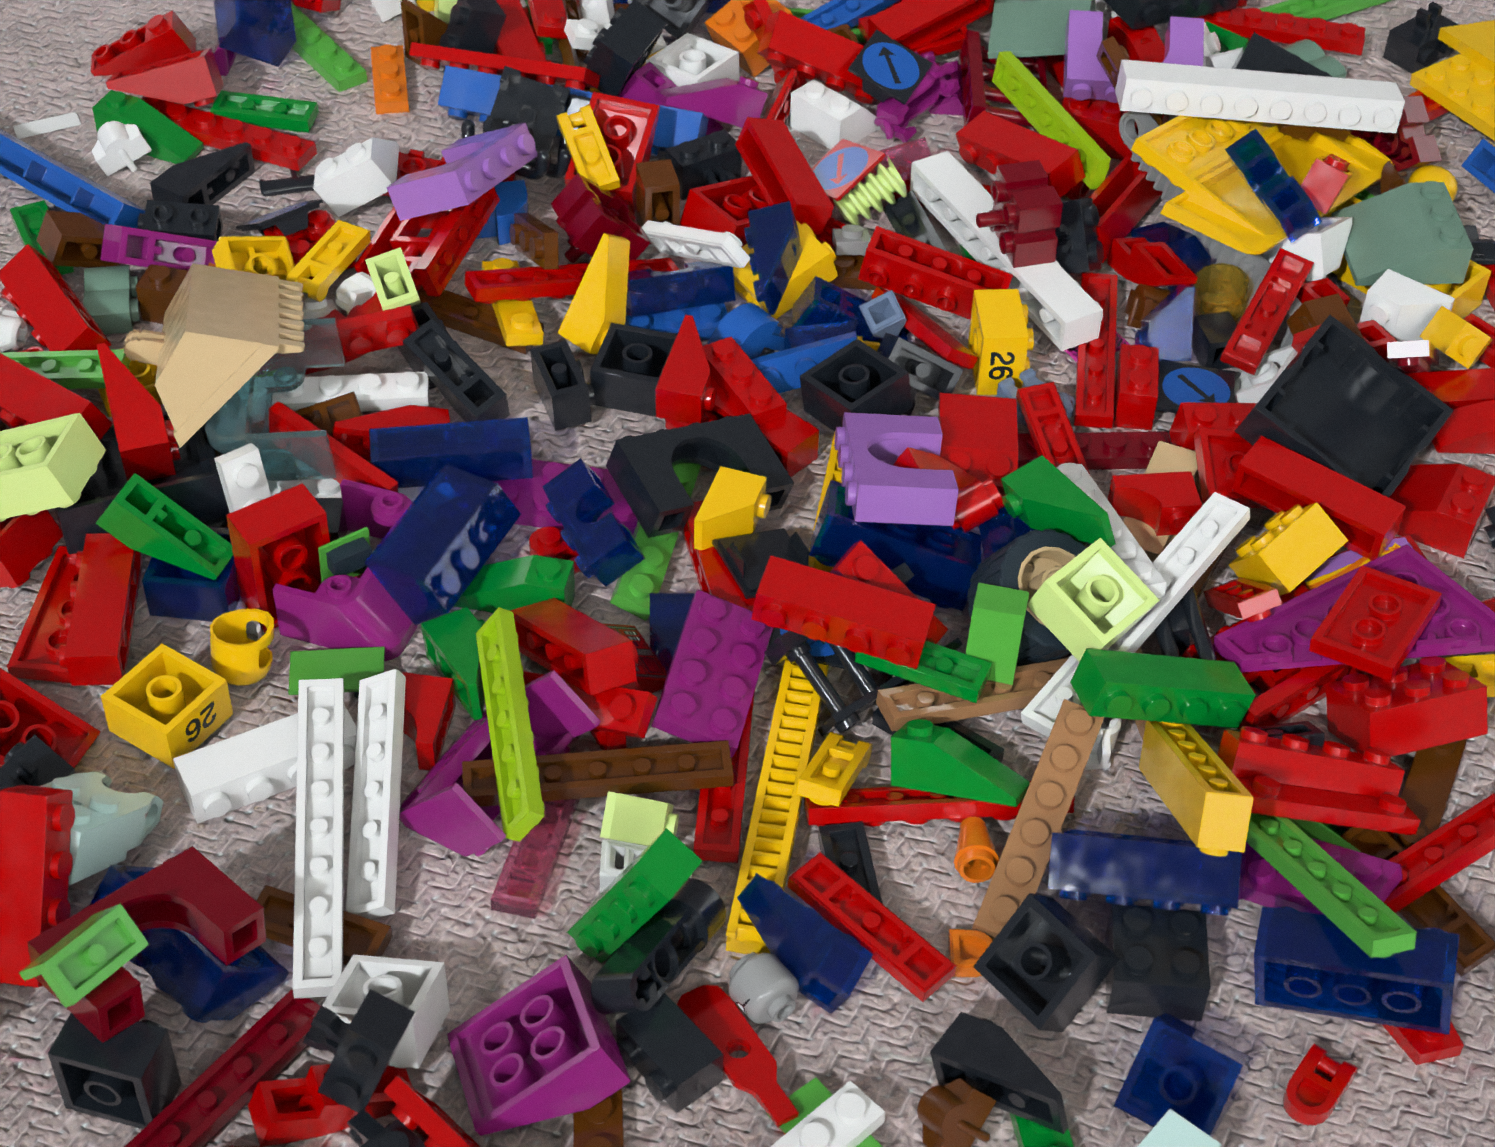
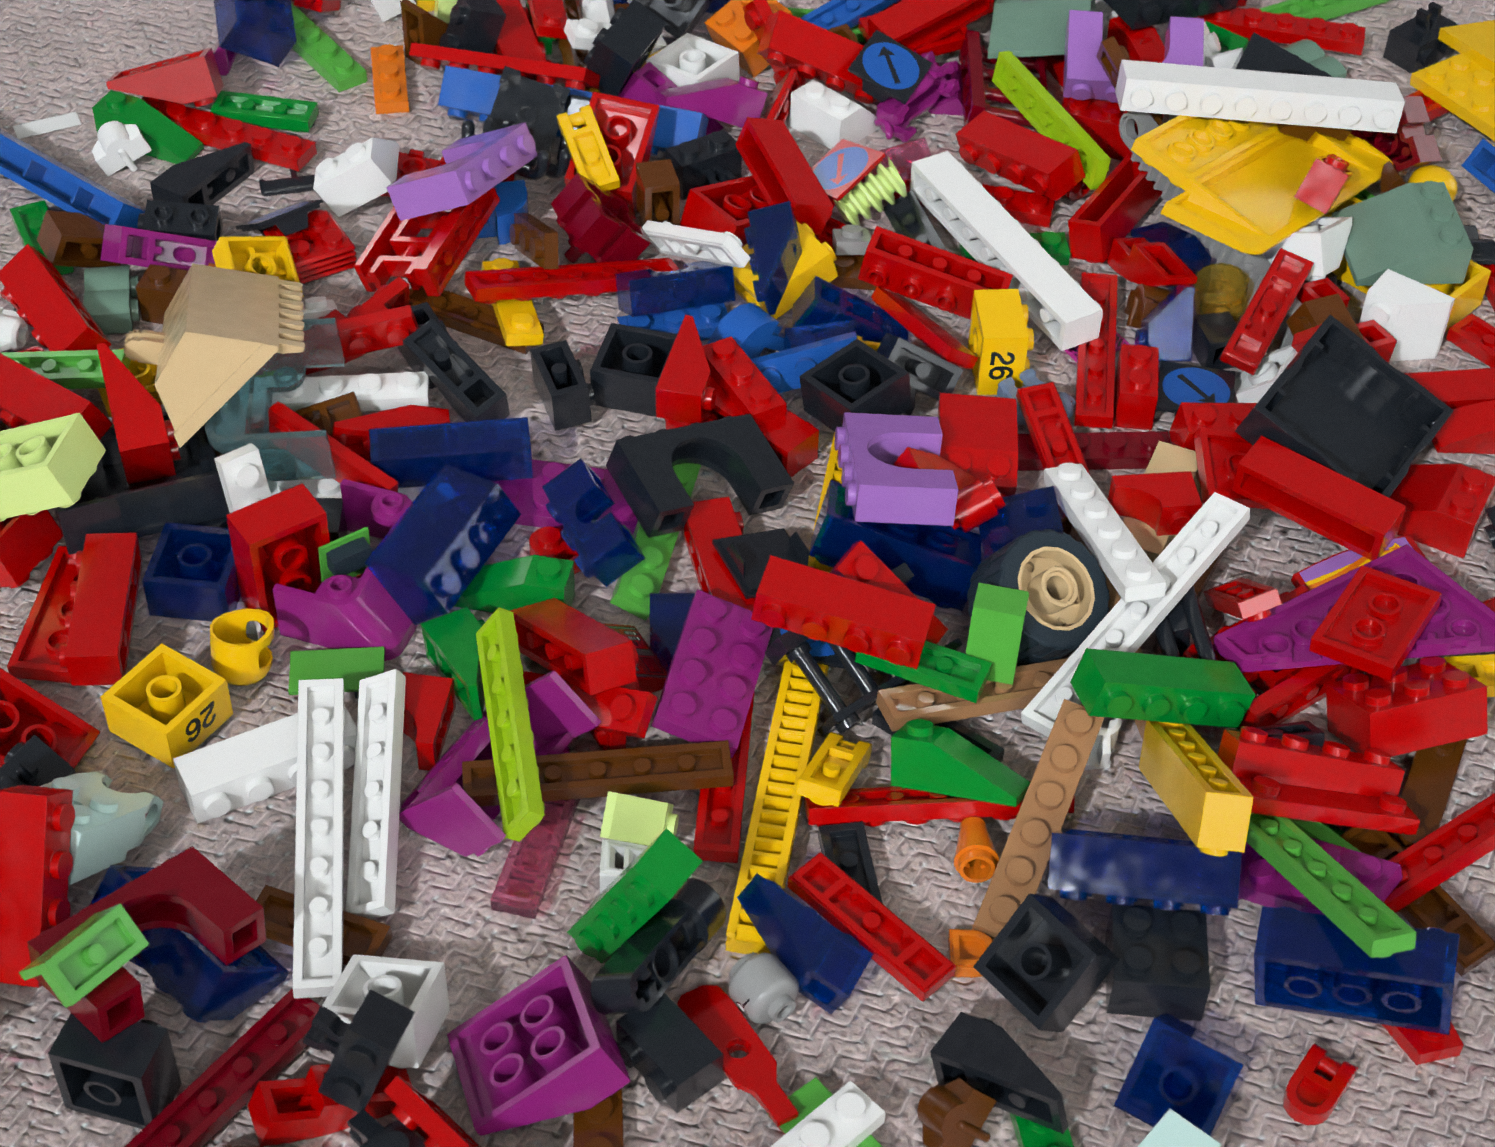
(158, 40): red slope -> none
(164, 530): green slope -> none
(329, 258): yellow plate -> none
(354, 291): white piece -> none
(392, 280): yellowish green slope -> none
(600, 296): yellow slope -> none
(731, 507): yellow slope -> none
(884, 315): sand blue slope -> none
(1024, 214): dark red brick -> none
(1051, 501): green slope -> none
(1077, 237): black brick -> none
(1092, 600): yellowish green slope -> none
(1272, 185): clear blue arch -> none
(1289, 548): yellow brick -> none
(1413, 355): plate -> none
(1456, 337): yellow slope -> none

